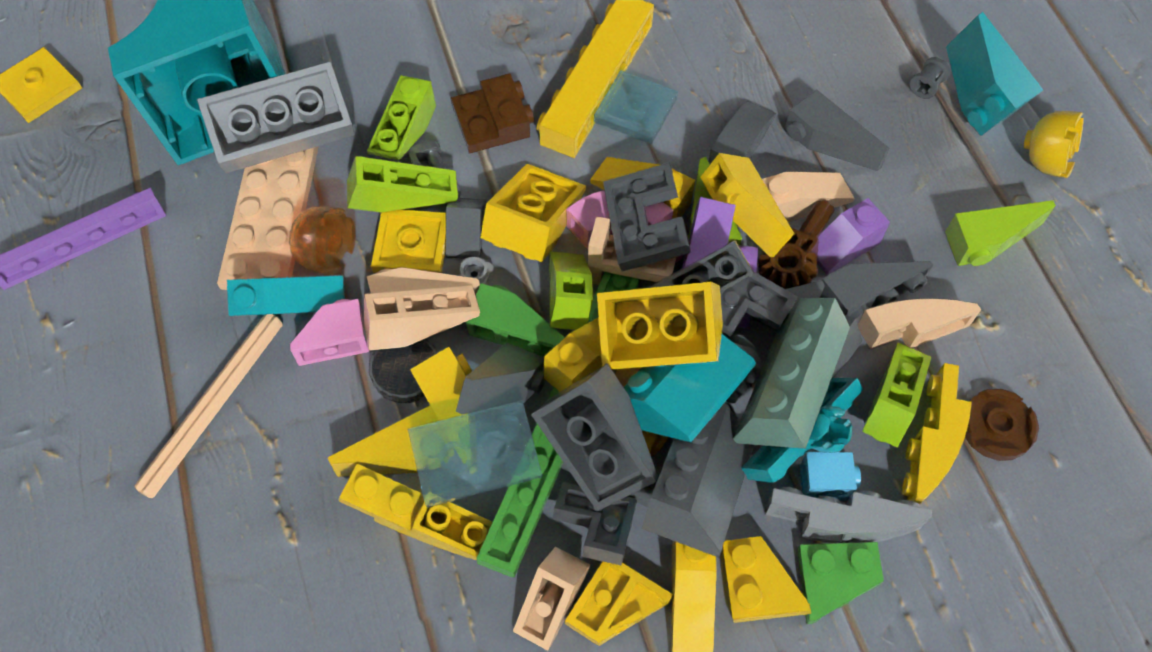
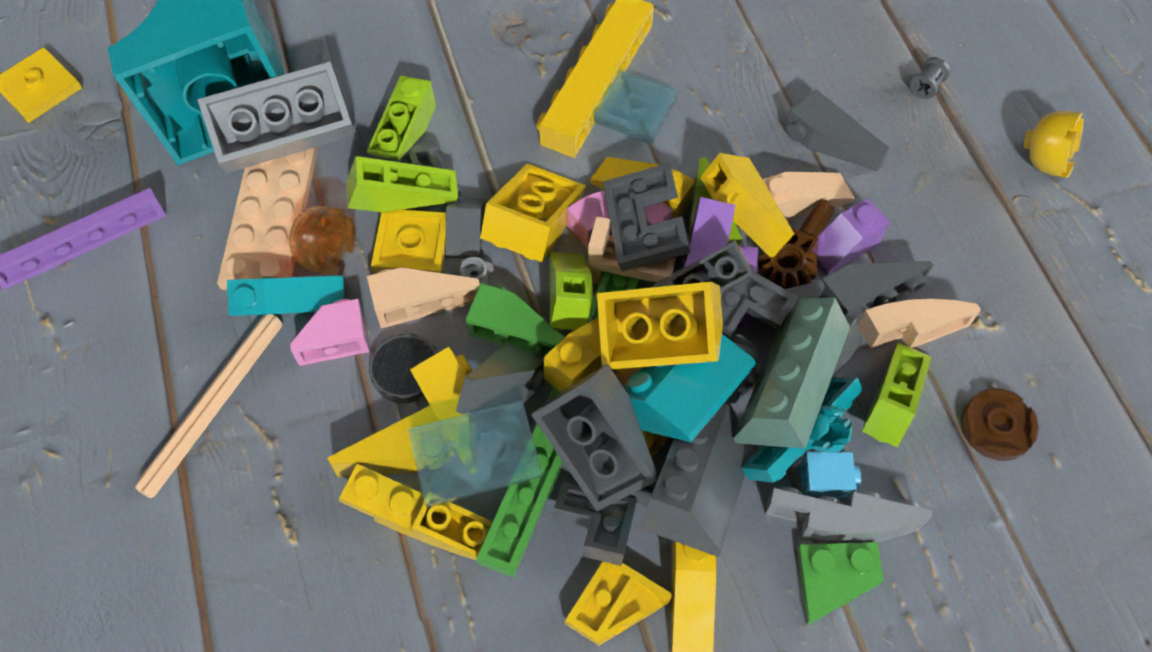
(414, 315): light nougat slope -> none
(493, 114): reddish brown plate -> none
(550, 597): light nougat slope -> none
(743, 132): dark grey slope -> none
(759, 583): yellow wing -> none
(940, 438): yellow slope -> none
(986, 233): lime slope -> none
(988, 75): teal slope -> none

